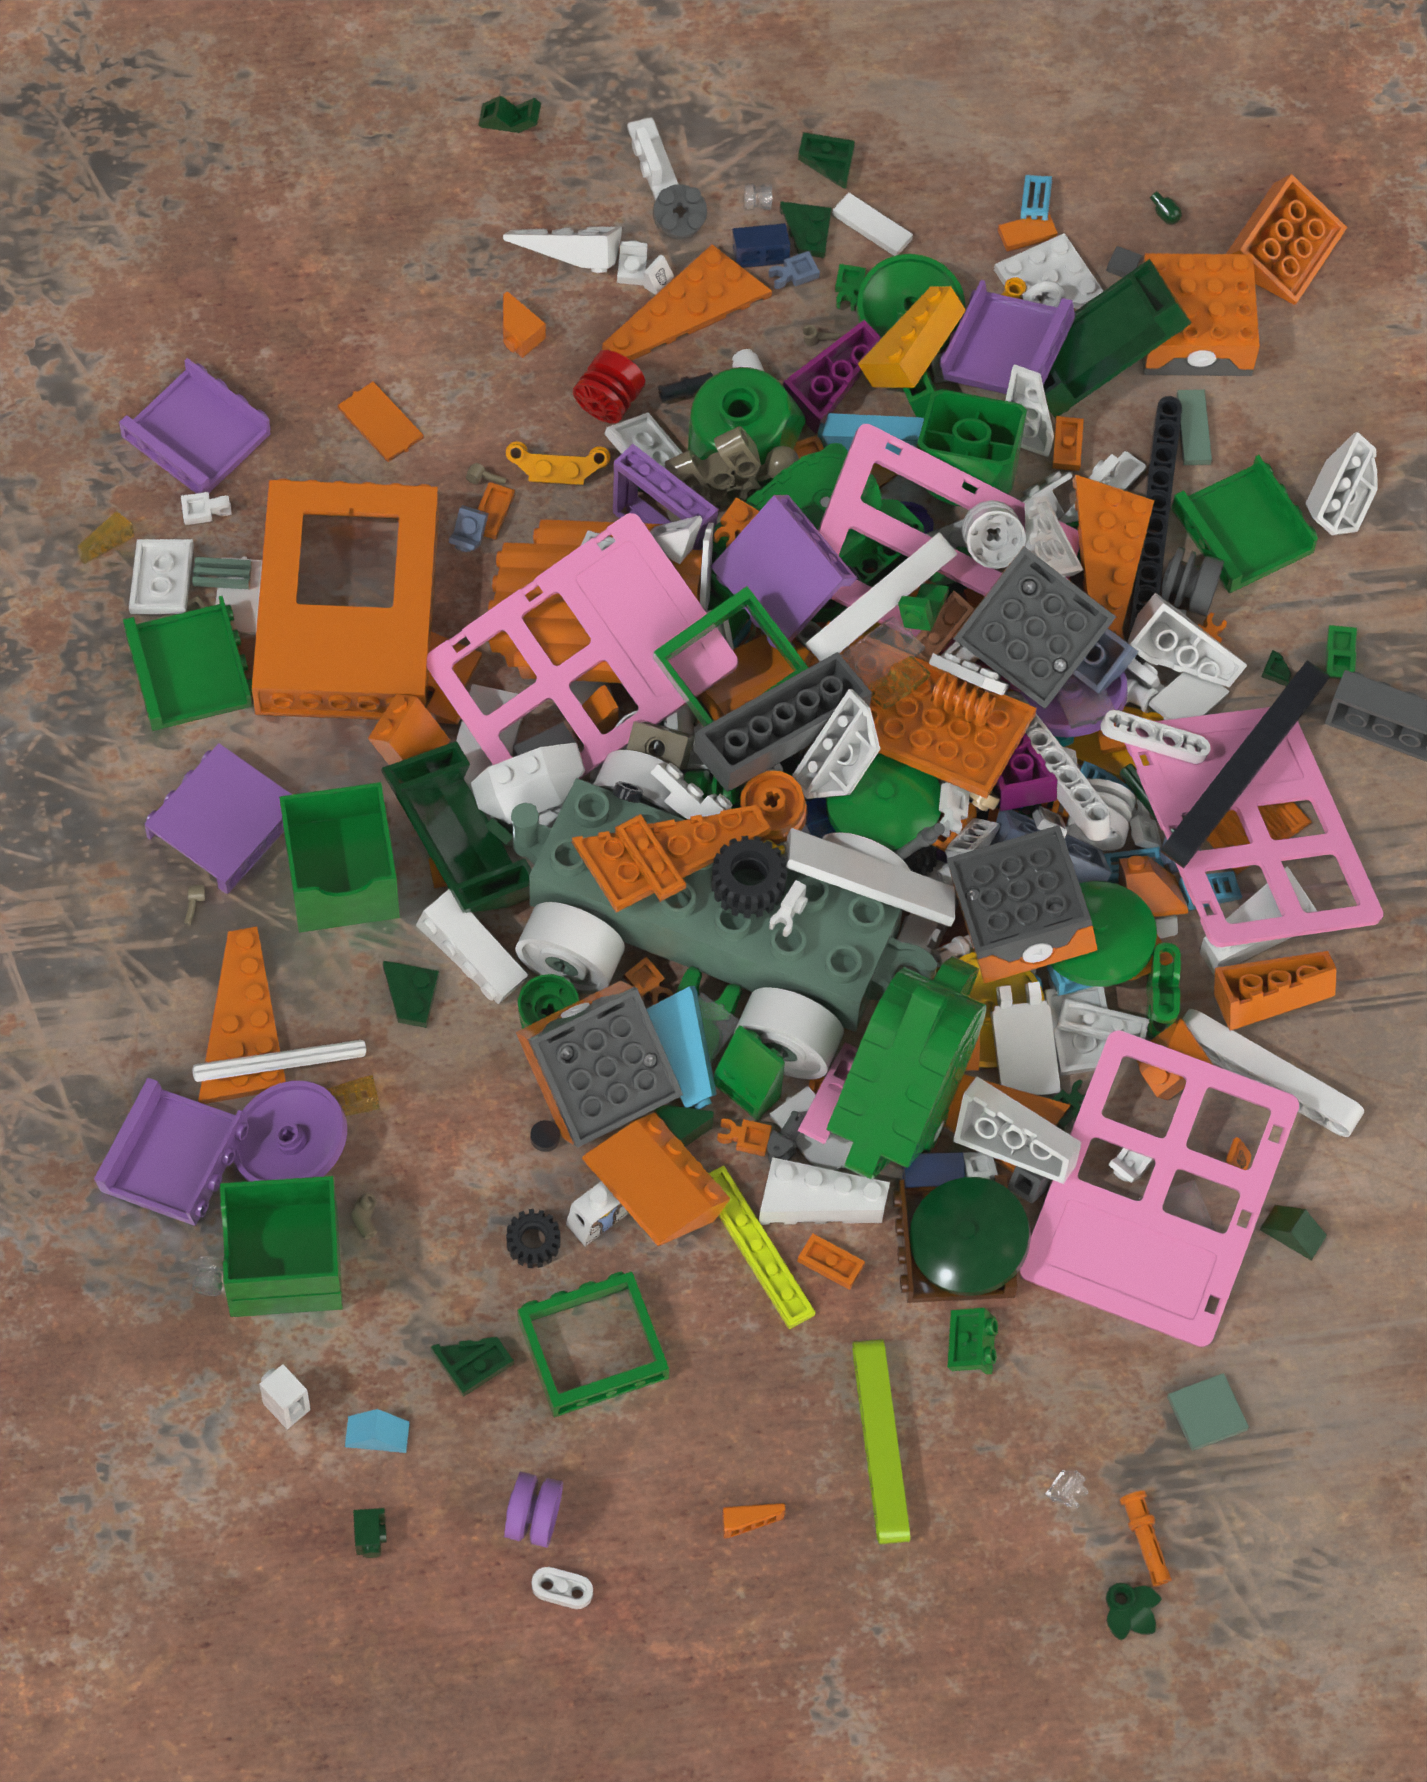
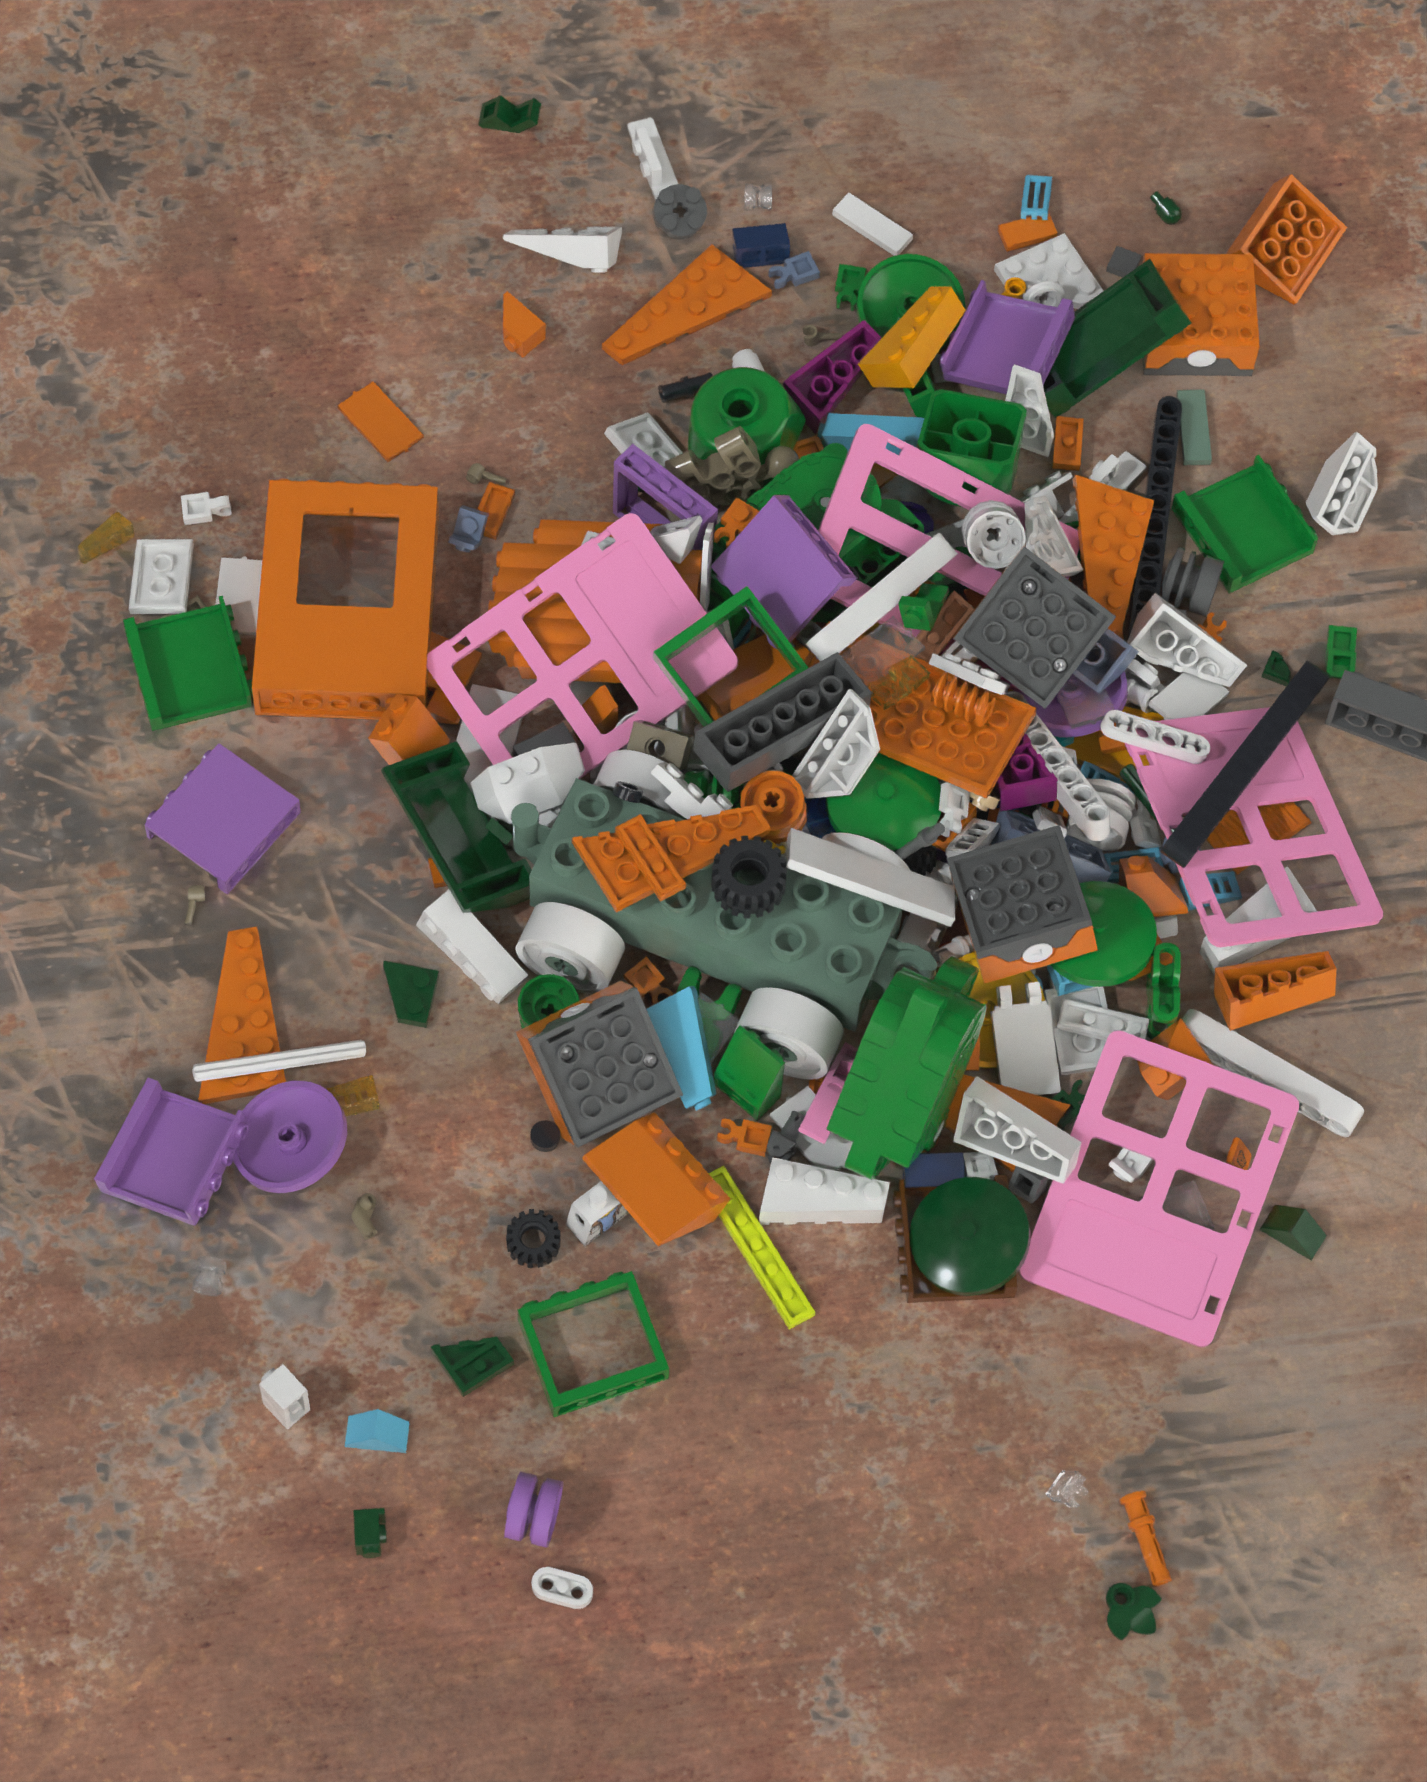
(197, 429): medium lavender panel -> none
(222, 568): sand green tile -> none
(281, 1246): green piece -> none
(340, 857): green piece -> none
(557, 468): light orange plate -> none
(609, 386): red wheel -> none
(632, 262): white bracket -> none
(657, 275): white slope -> none
(686, 1123): dark green slope -> none
(747, 1518): orange slope -> none
(793, 903): white plate -> none
(807, 227): dark green wing -> none
(827, 156): dark green wing -> none
(831, 1261): orange plate -> none
(881, 1442): lime beam -> none
(972, 1340): green bracket -> none
(1207, 1412): sand green tile -> none

